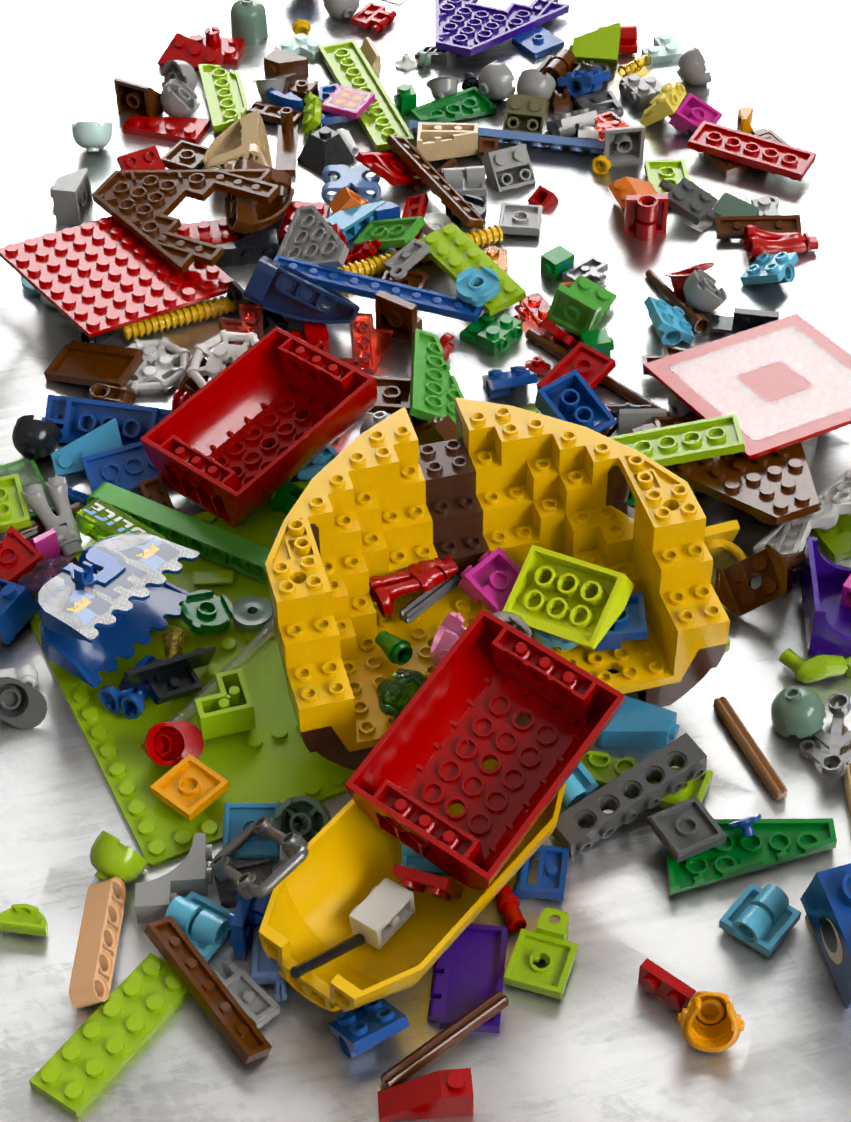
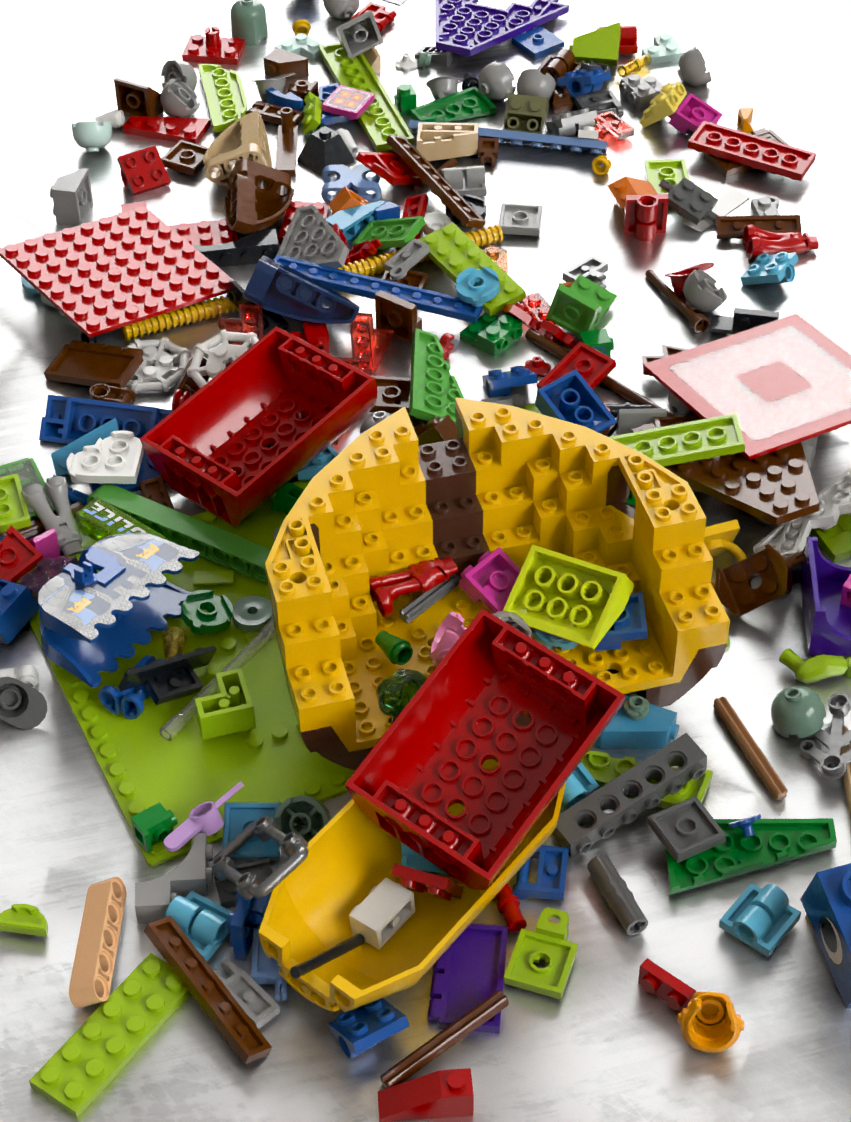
(35, 437): black cylinder -> none
(108, 461): none -> white plate
(115, 117): none -> white cone
(115, 859): lime cylinder -> none
(147, 197): reddish brown wing -> none
(153, 825): none -> green brick
(172, 741): red piece -> none
(189, 787): light orange plate -> none
(190, 51): red wing -> none
(202, 819): none -> lavender piece
(359, 34): none -> light grey slope
(509, 168): light grey slope -> none
(512, 400): none -> light grey plate
(519, 312): none -> red plate
(543, 197): red slope -> none
(556, 262): green brick -> none
(617, 895): none -> dark grey axle
(624, 144): light grey slope -> none
(636, 707): none -> sand green plate
(669, 322): medium azure plate -> none
(732, 206): sand green slope -> none

